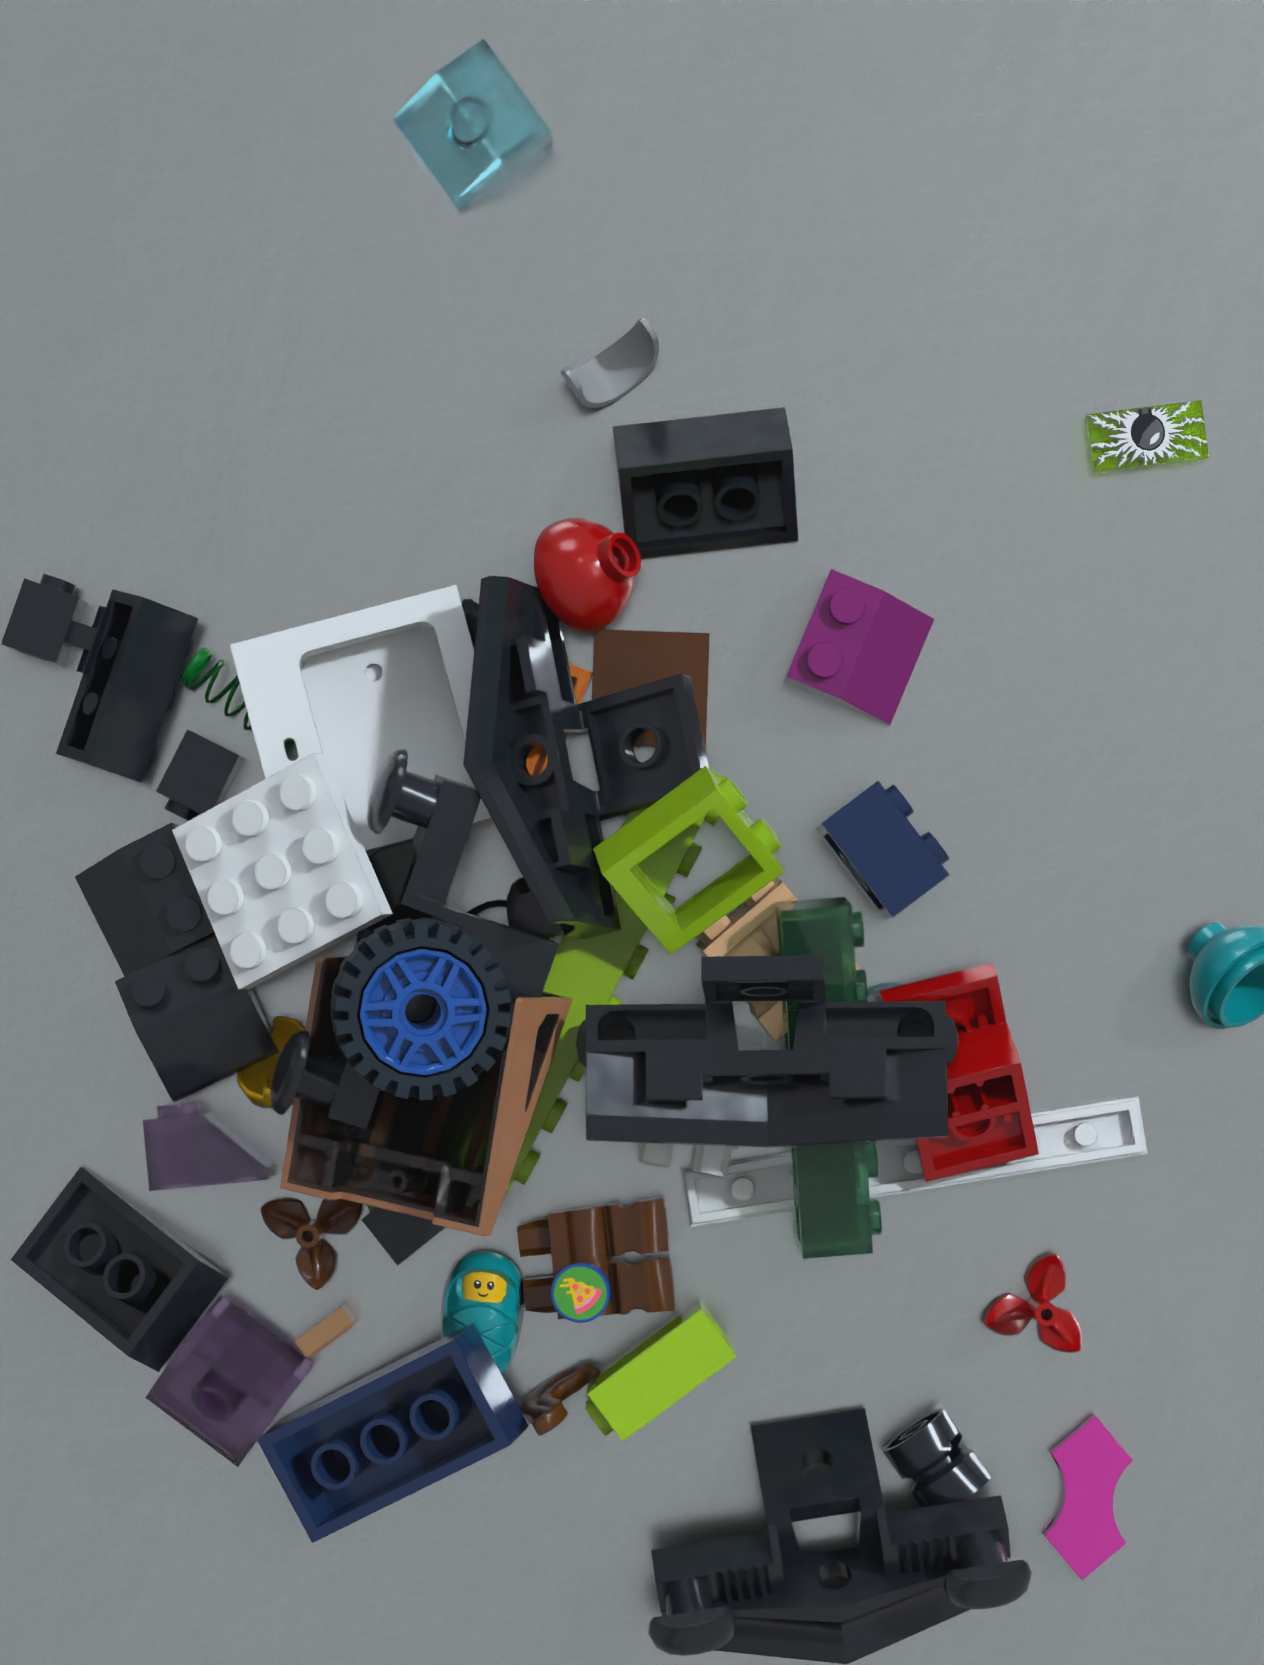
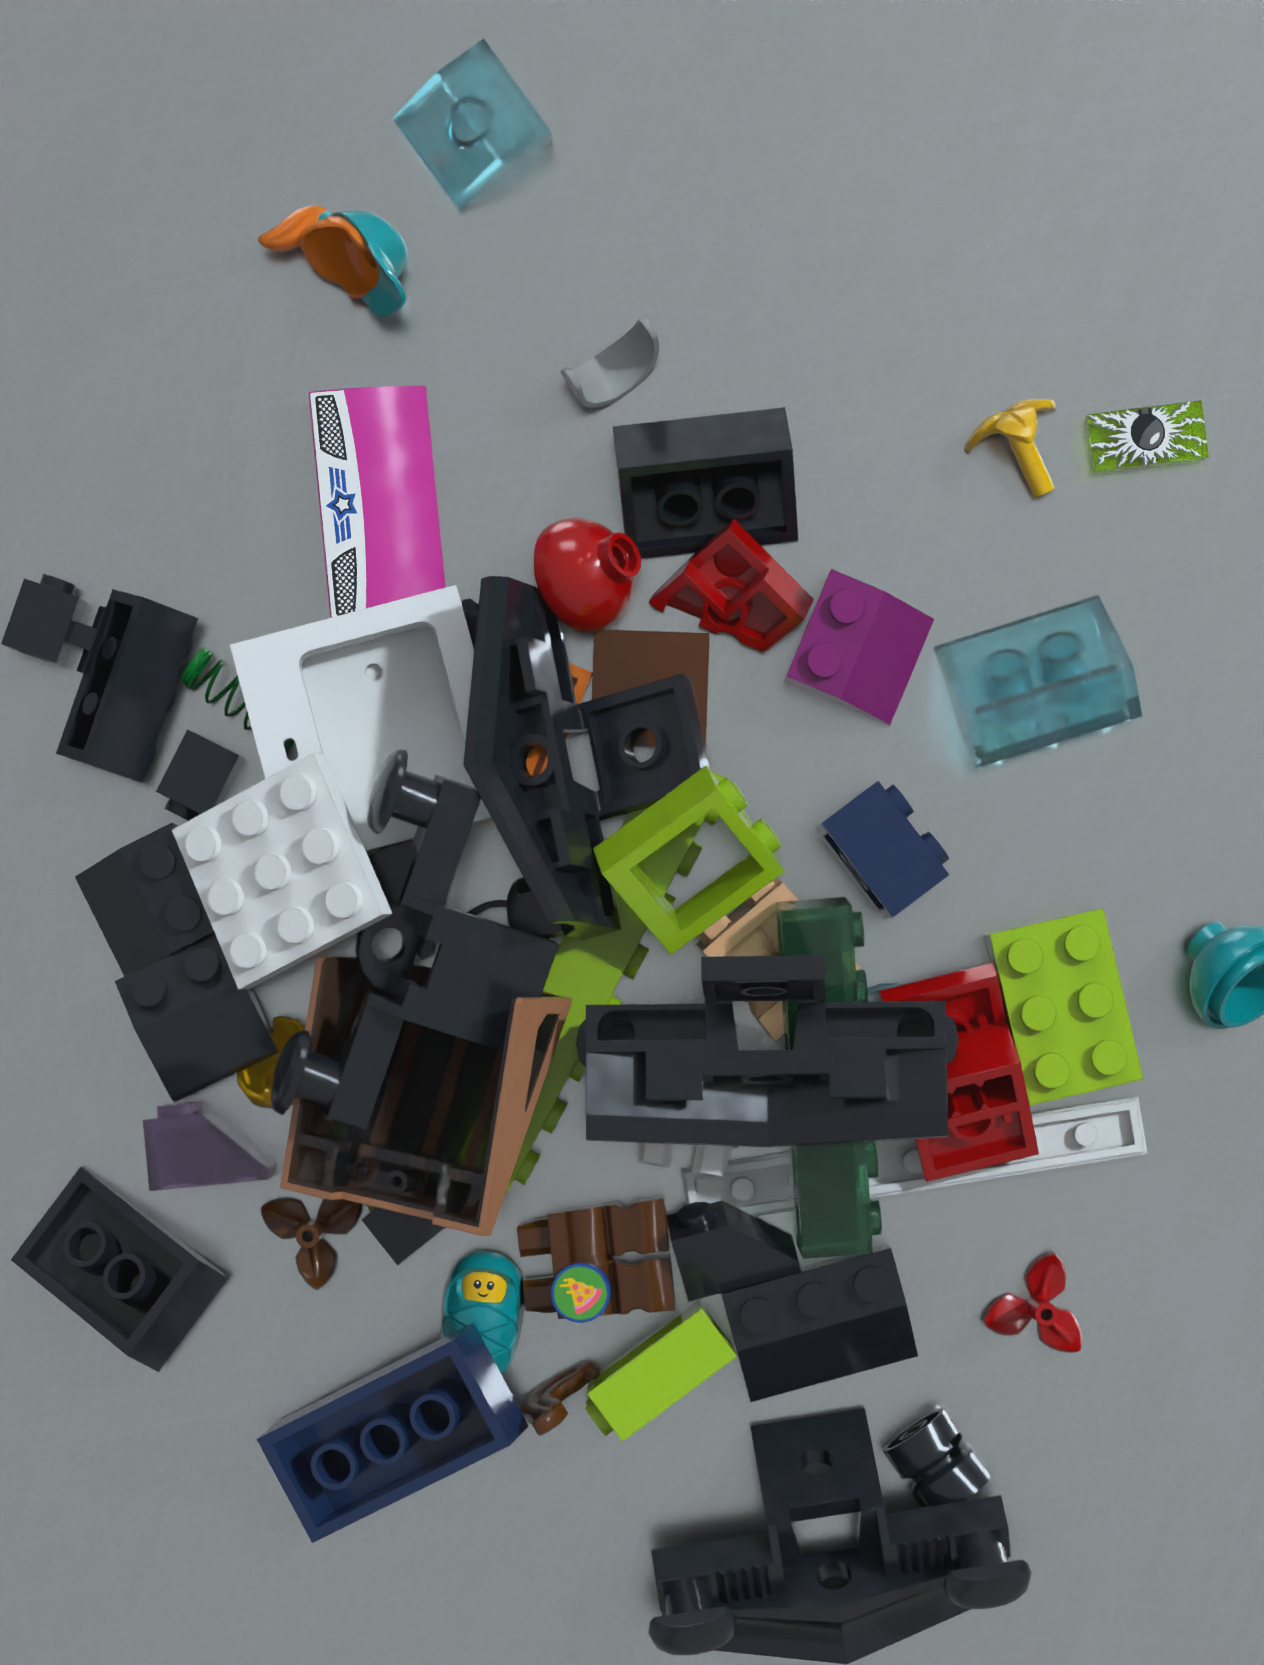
(229, 1380): clear purple slope -> none
(326, 1331): medium nougat tile -> none
(348, 249): none -> orange hair
(376, 495): none -> dark pink slope
(427, 1055): wheel -> none
(727, 1249): none -> black slope
(736, 590): none -> red slope
(820, 1323): none -> black slope
(1020, 428): none -> yellow plant
(1039, 681): none -> clear light blue slope
(1065, 1005): none -> lime brick
(1085, 1521): dark pink tile -> none

